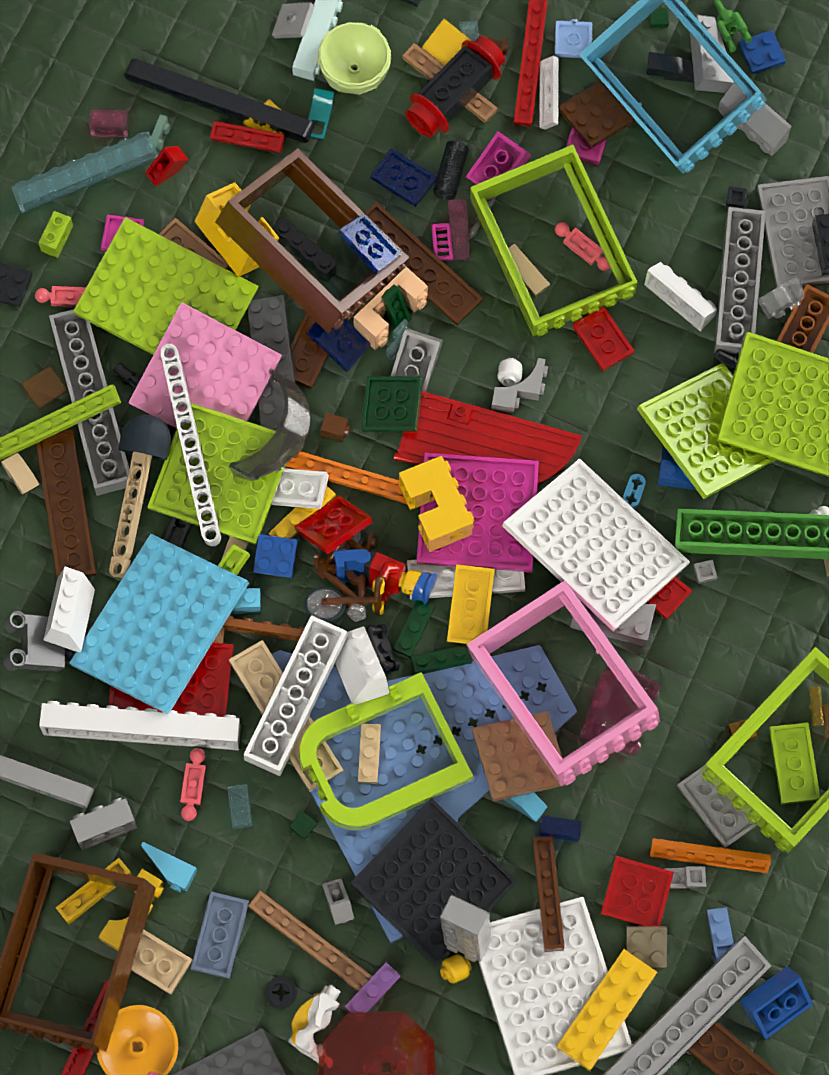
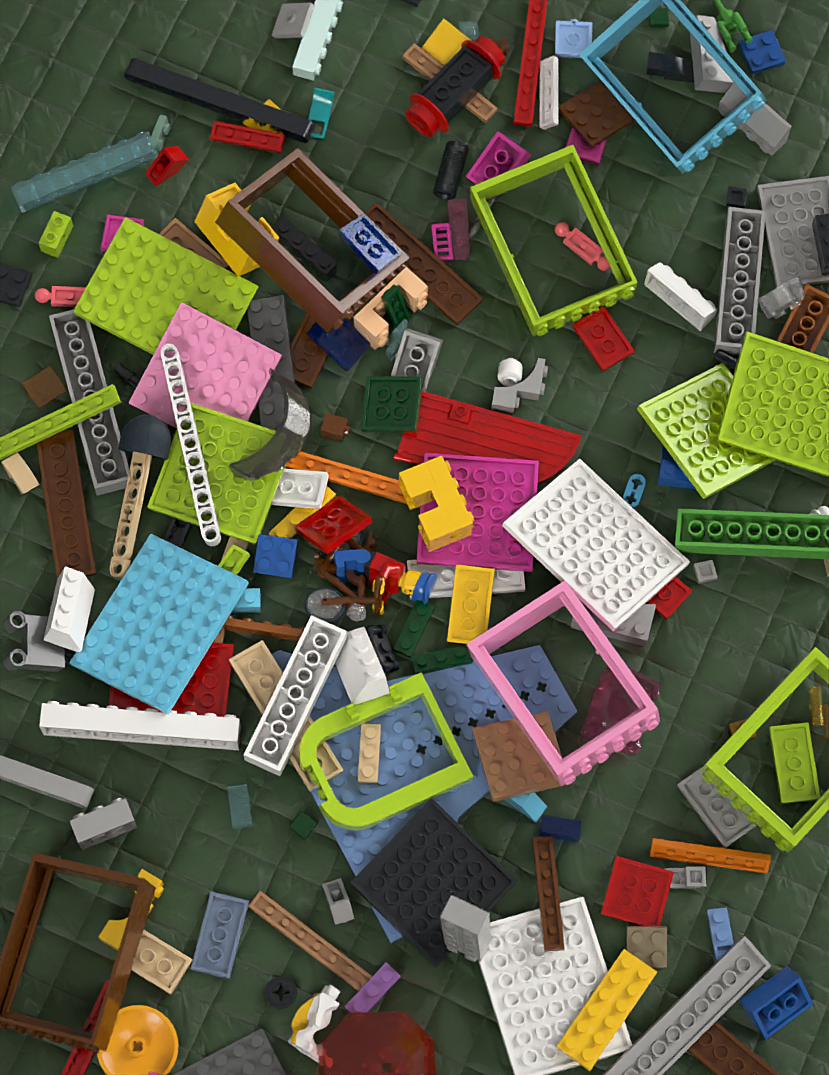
(89, 895): yellow plate -> none
(109, 123): clear pink brick -> none
(175, 871): medium azure slope -> none
(193, 784): coral plate -> none
(354, 47): yellowish green rock -> none
(403, 177): clear blue plate -> none
(455, 968): yellow head -> none
(531, 276): tan tile -> none

